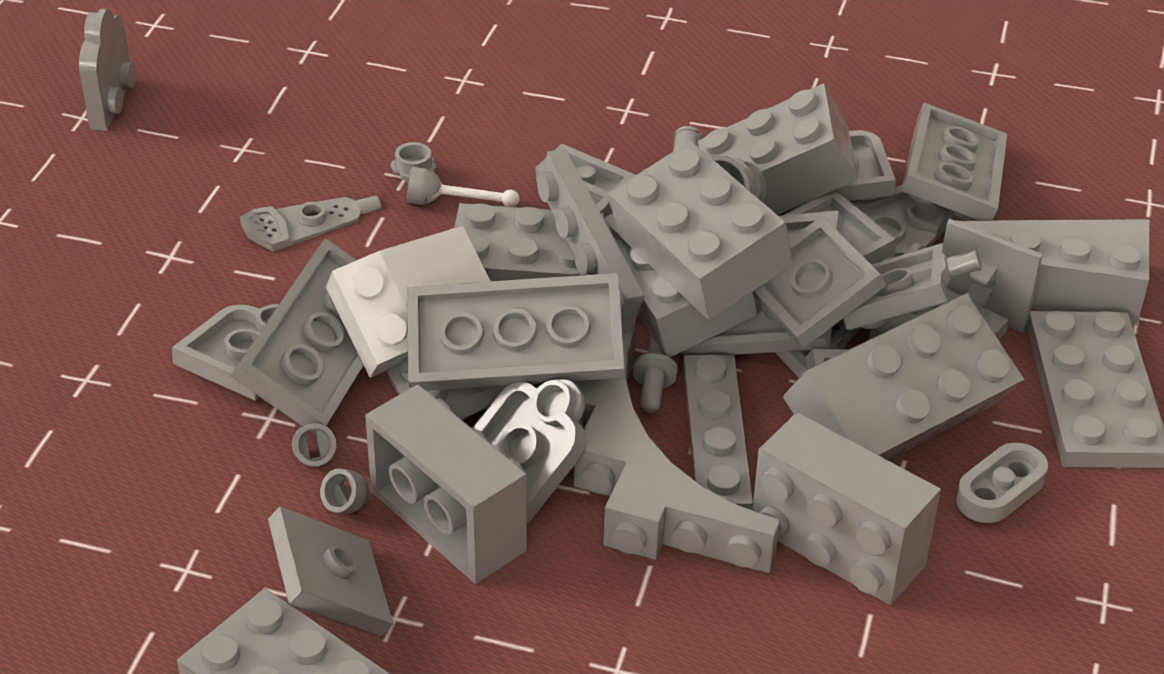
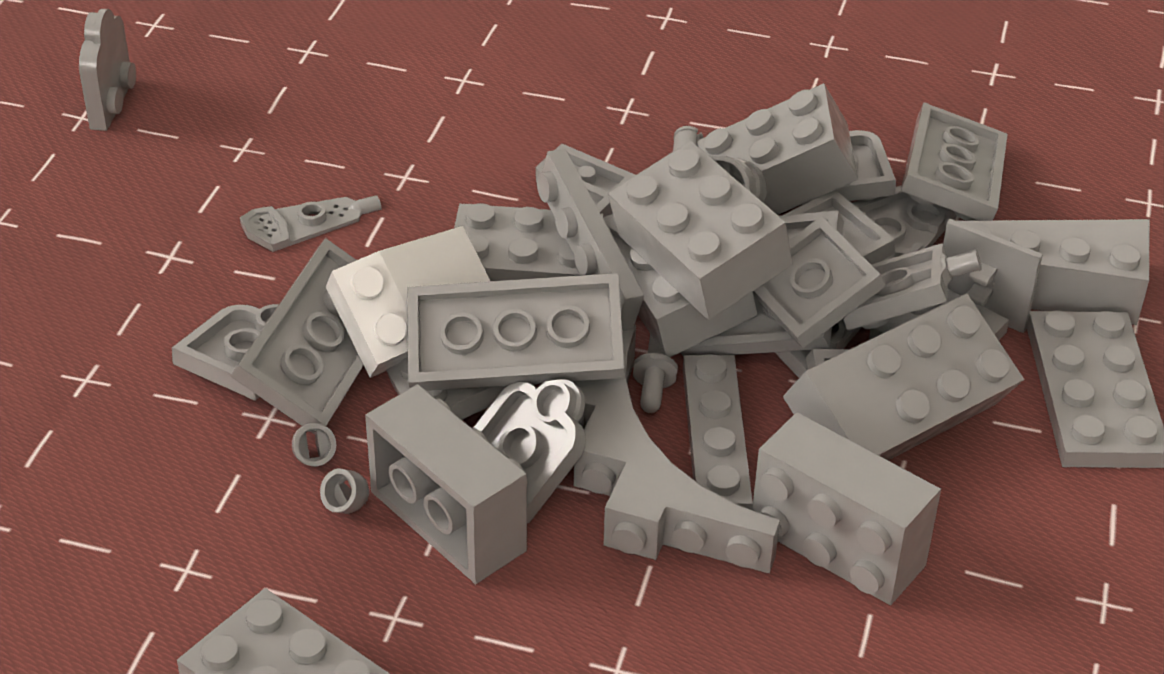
(329, 572): light grey plate -> none
(410, 155): light grey plate -> none
(425, 187): hinge -> none
(1001, 482): light grey plate -> none

